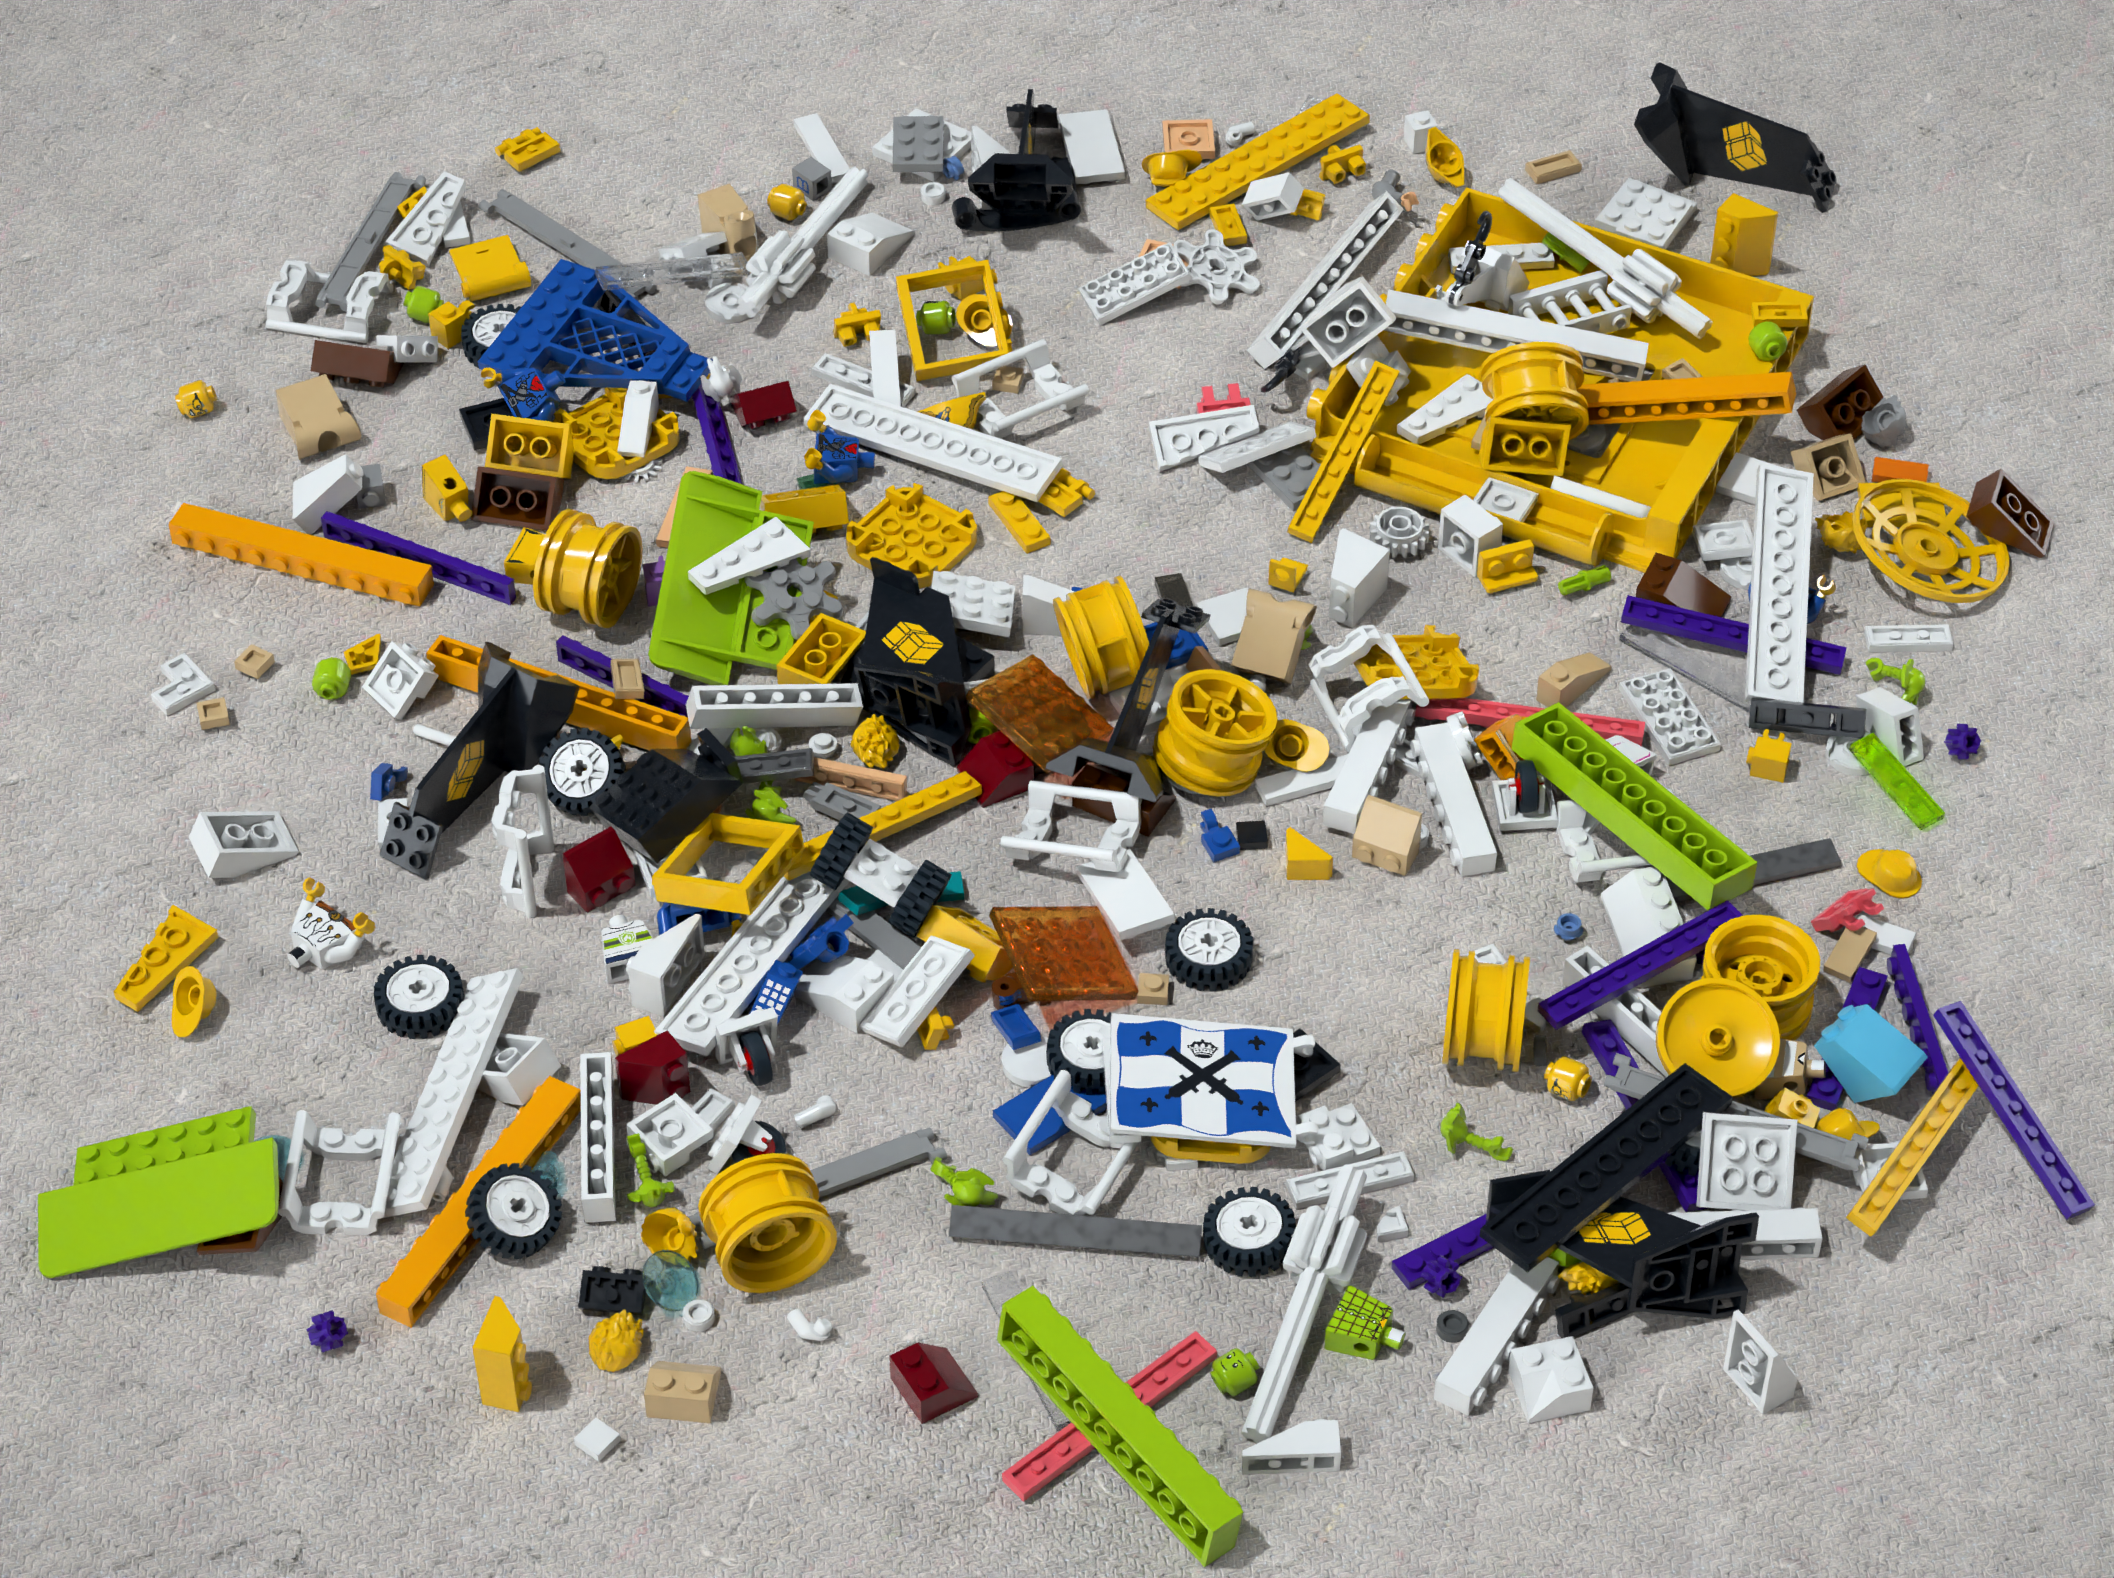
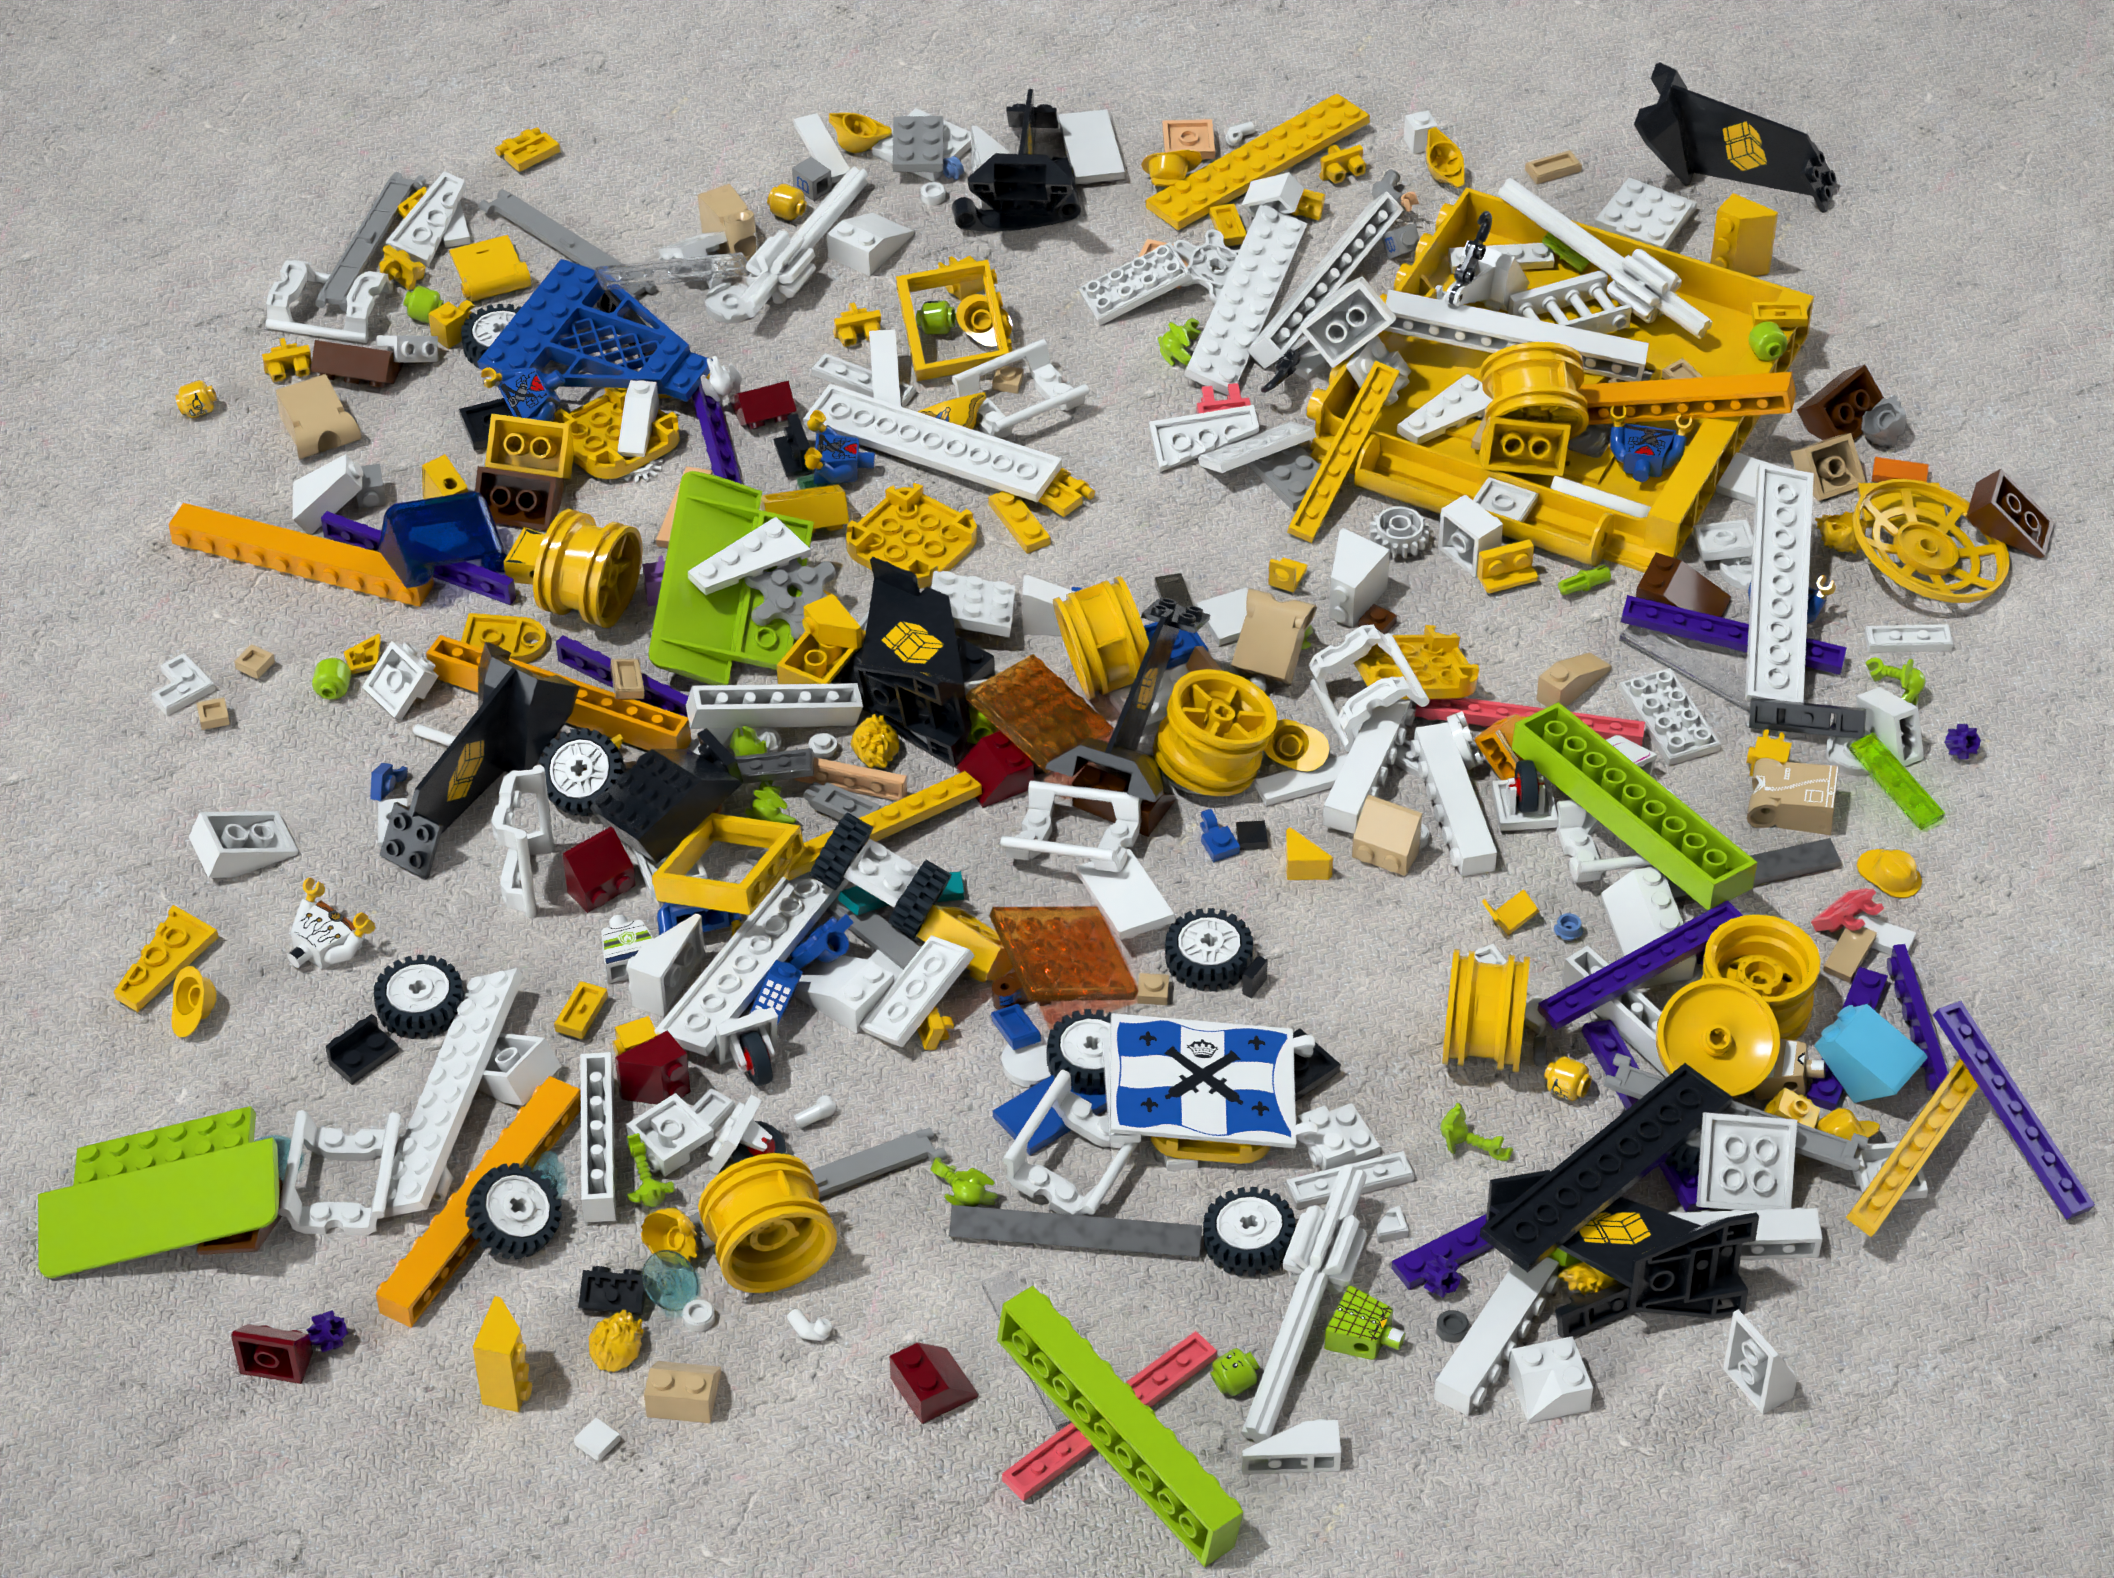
(272, 1352): none -> dark red slope
(287, 357): none -> yellow hips
(360, 1050): none -> black bracket
(440, 533): none -> clear blue windscreen
(508, 633): none -> yellow tile
(581, 1010): none -> yellow plate
(793, 447): none -> black bracket
(831, 623): none -> yellow slope
(857, 132): none -> yellow hat
(1173, 341): none -> lime piece
(1245, 299): none -> white plate
(1254, 976): none -> black tile
(1379, 617): none -> reddish brown plate
(1401, 240): none -> light grey brick
(1513, 912): none -> yellow bracket
(1647, 449): none -> blue torso
(1793, 796): none -> tan piece

